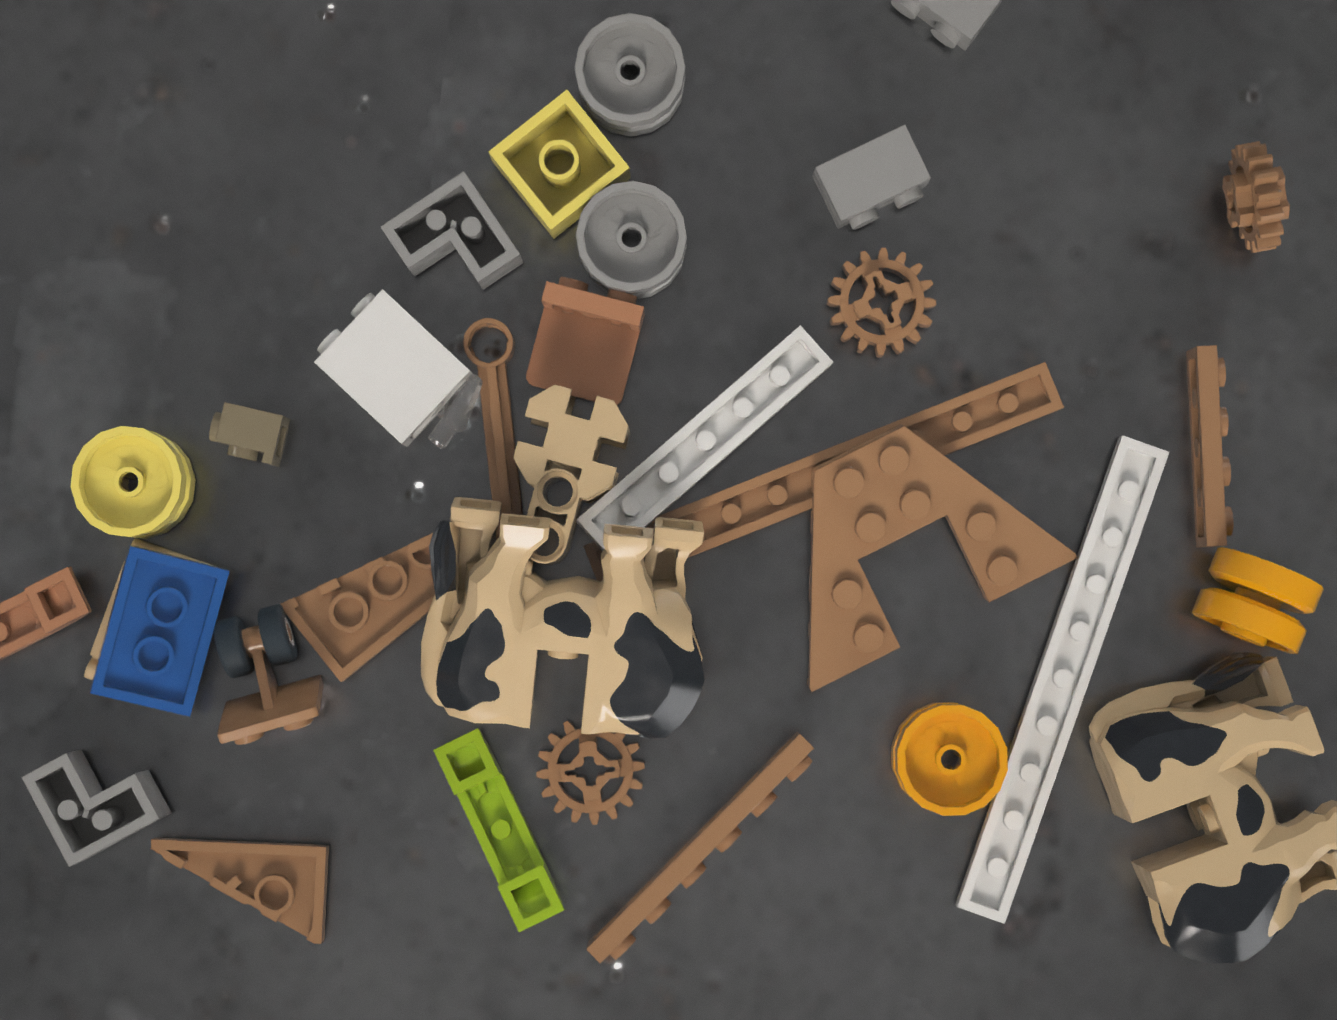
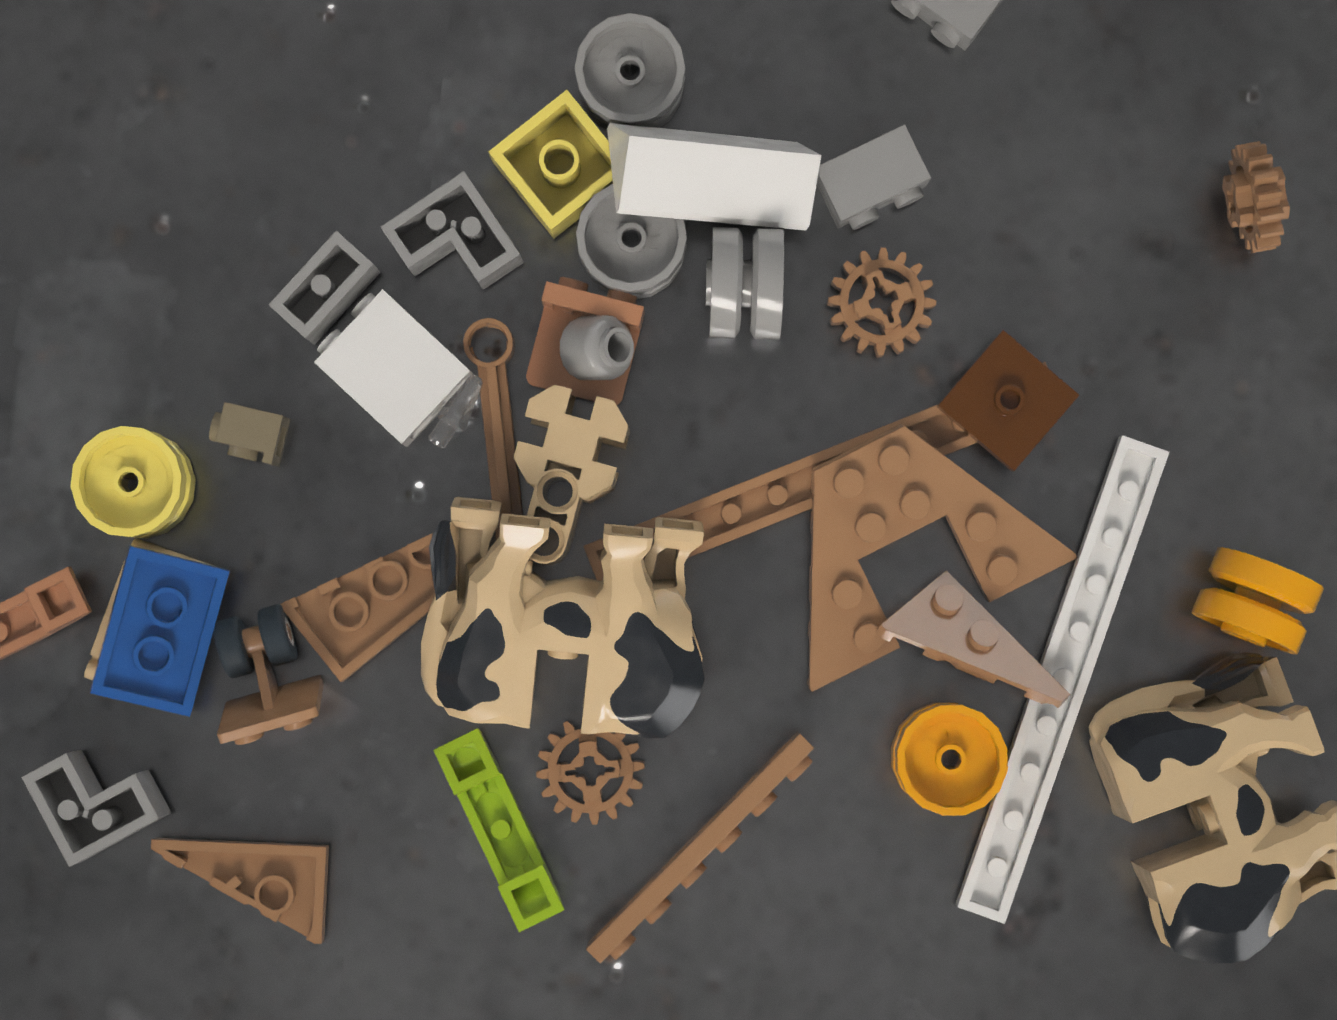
(324, 288): none -> light grey brick
(596, 347): none -> light grey head
(709, 436): white plate -> none
(712, 177): none -> white slope
(745, 283): none -> light grey wheel
(961, 631): none -> medium nougat wing
(1008, 401): none -> reddish brown plate
(1207, 427): medium nougat plate -> none

